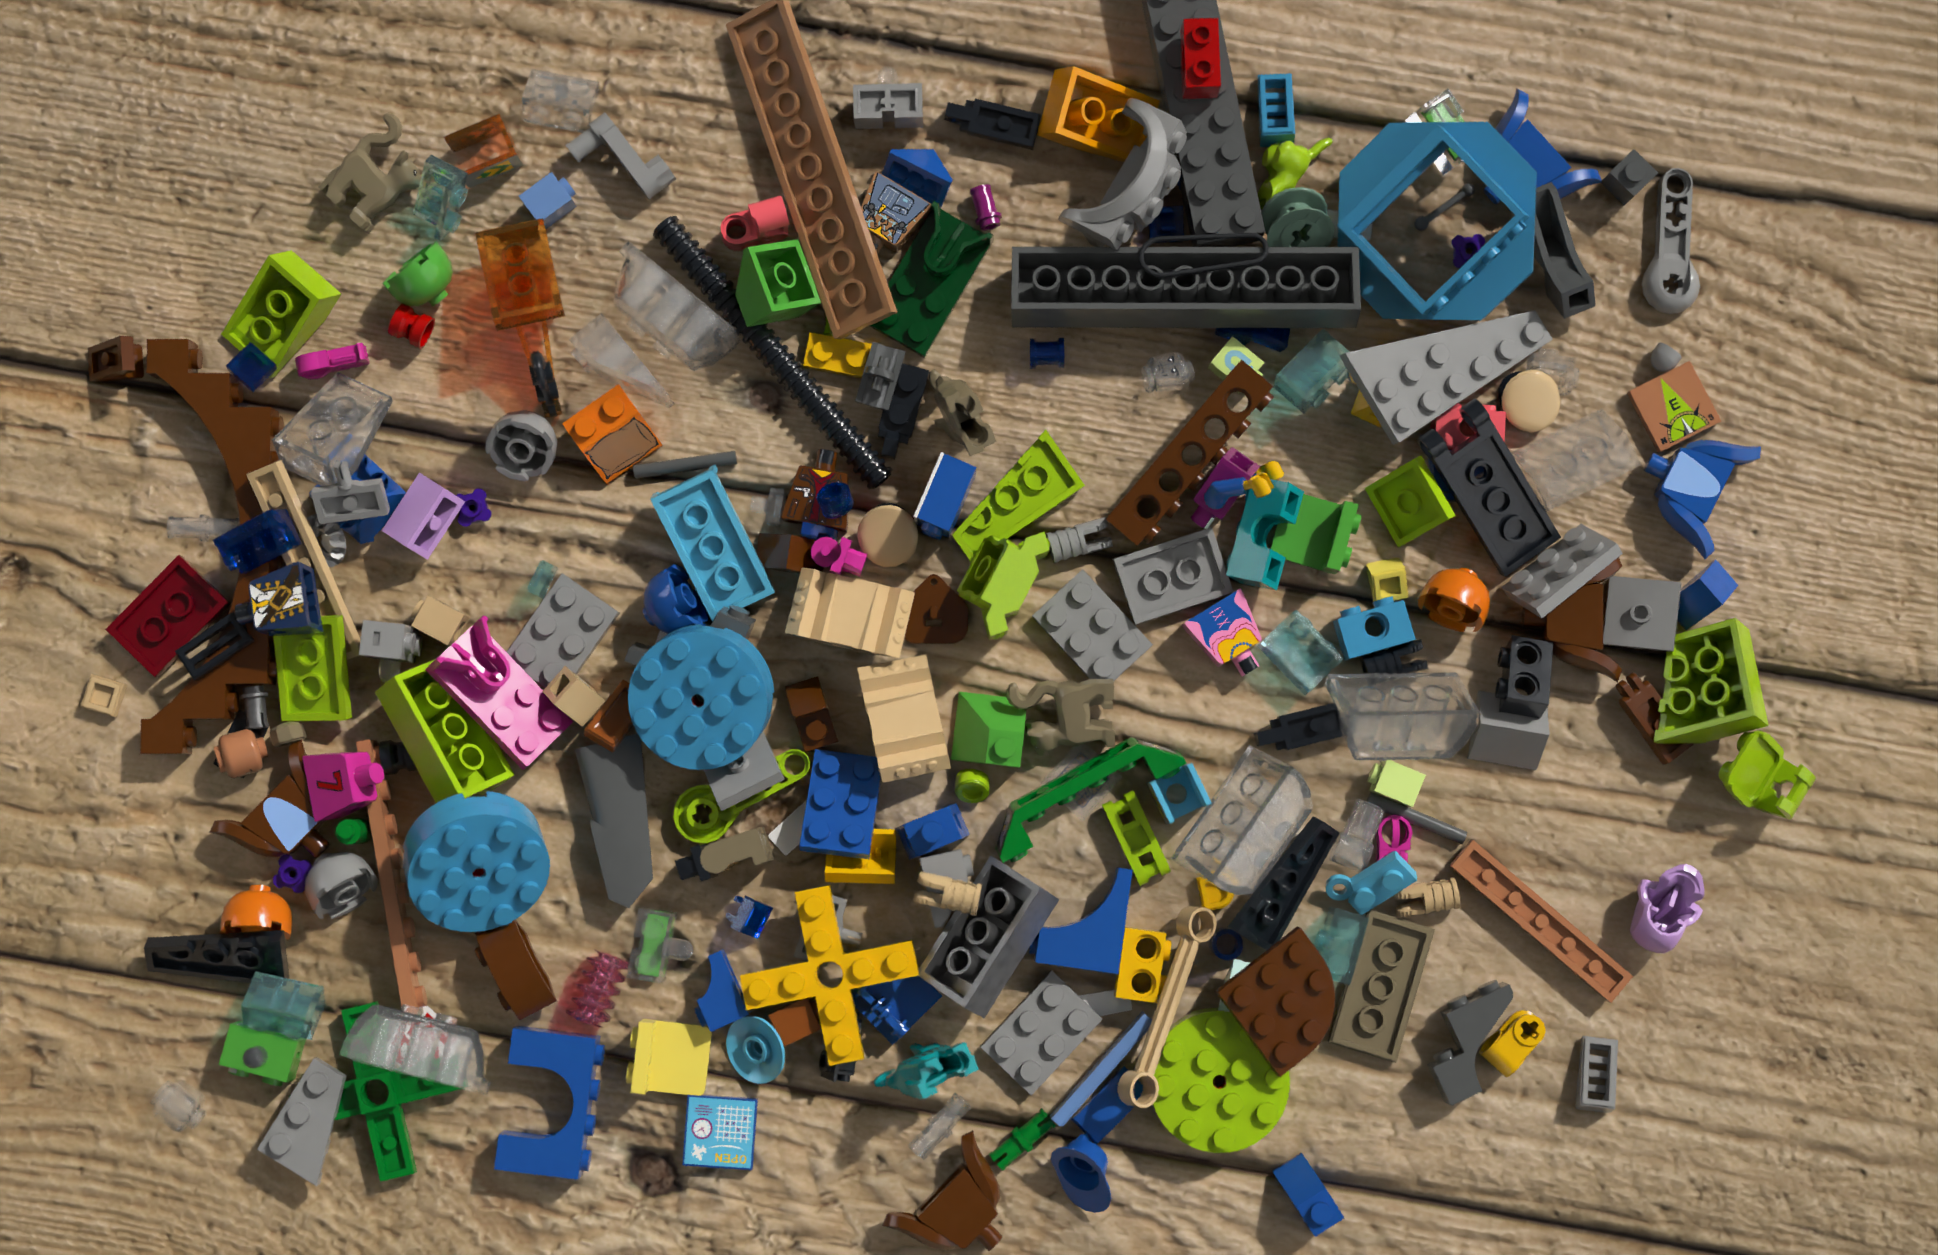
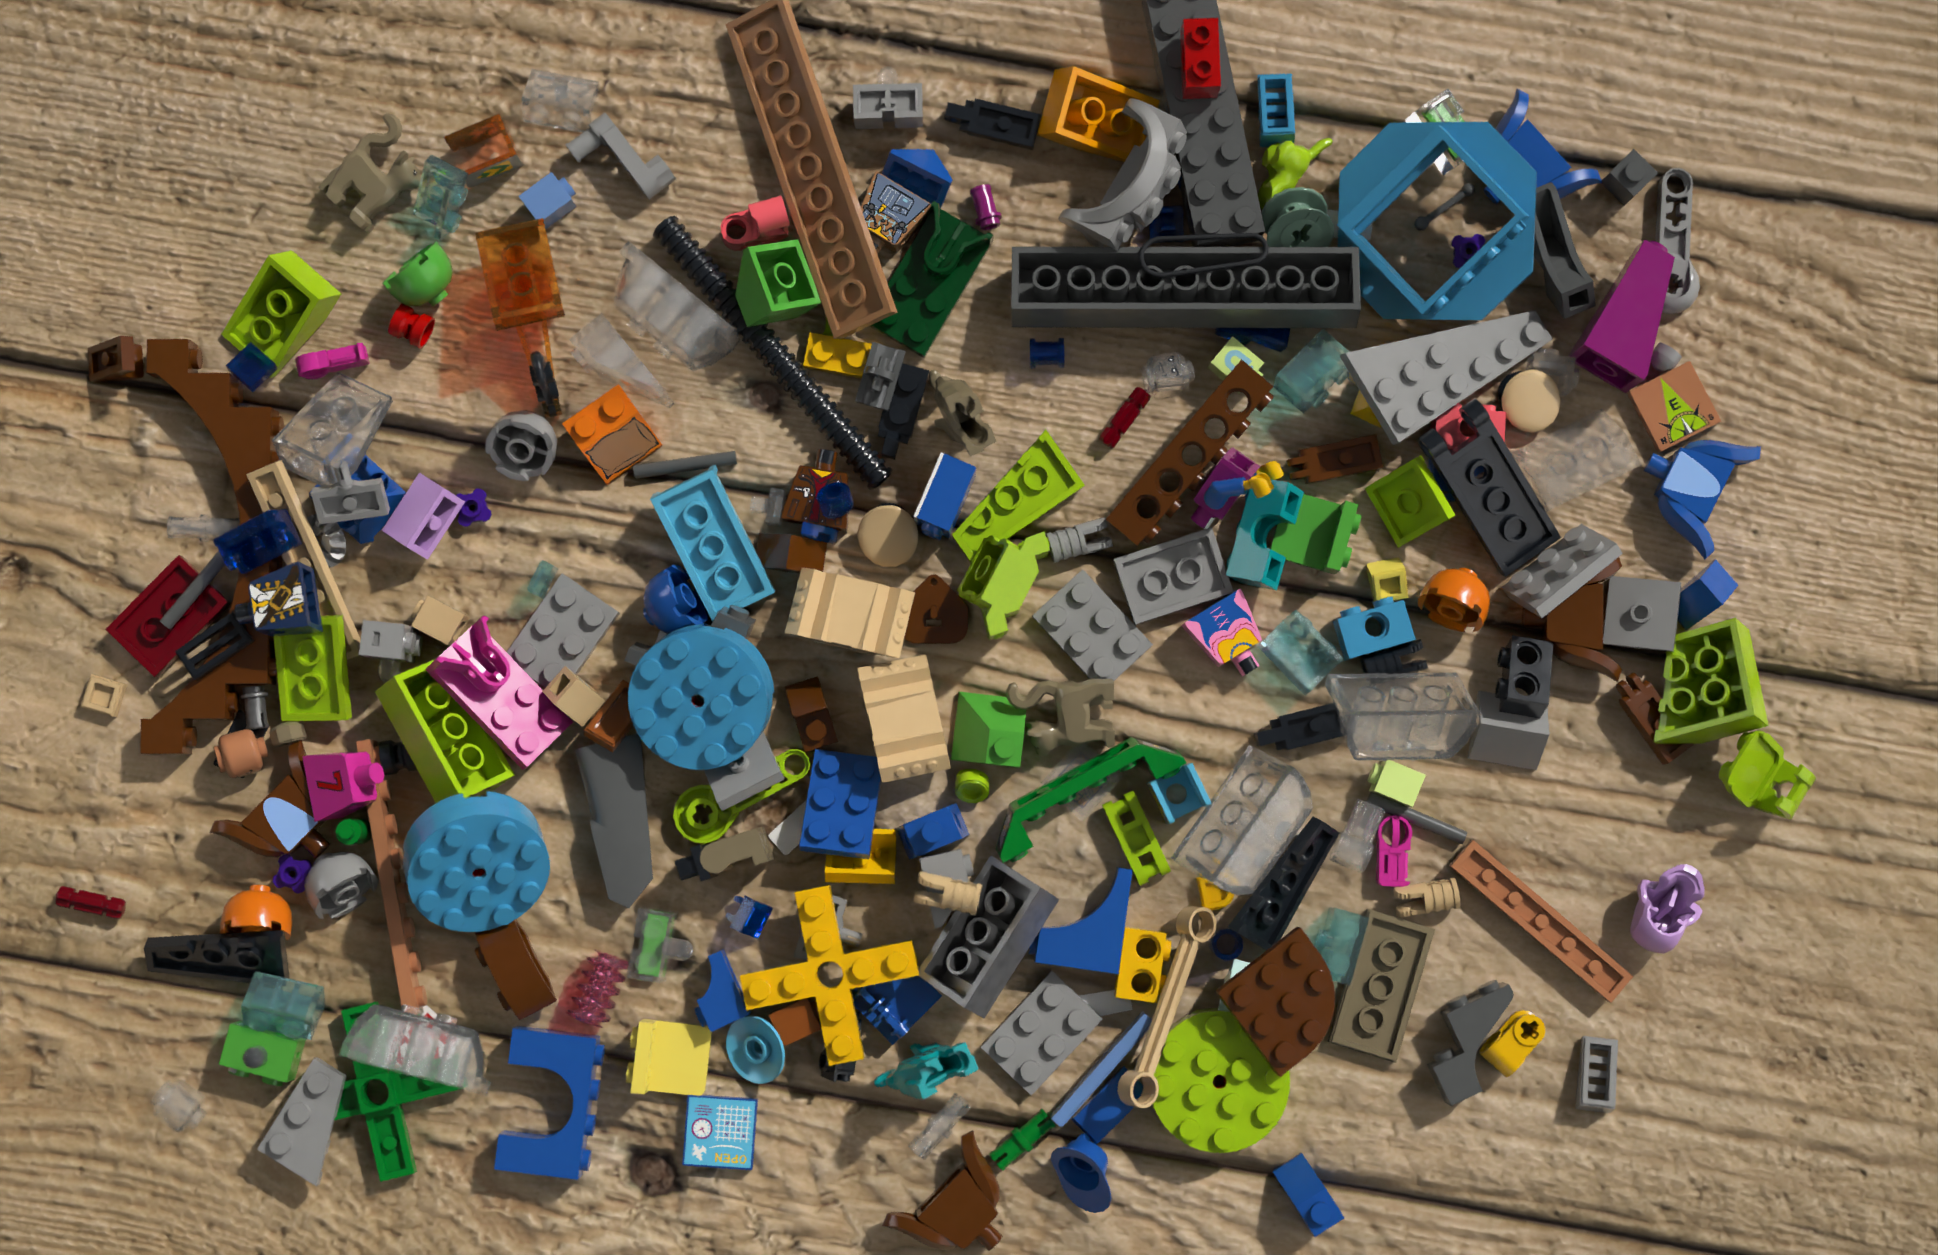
(90, 902): none -> dark red axle
(193, 591): none -> dark grey bar
(828, 553): dark pink hips -> none
(1124, 417): none -> dark red axle
(1337, 460): none -> reddish brown hinge
(1374, 883): medium azure hinge -> none
(1625, 325): none -> magenta slope

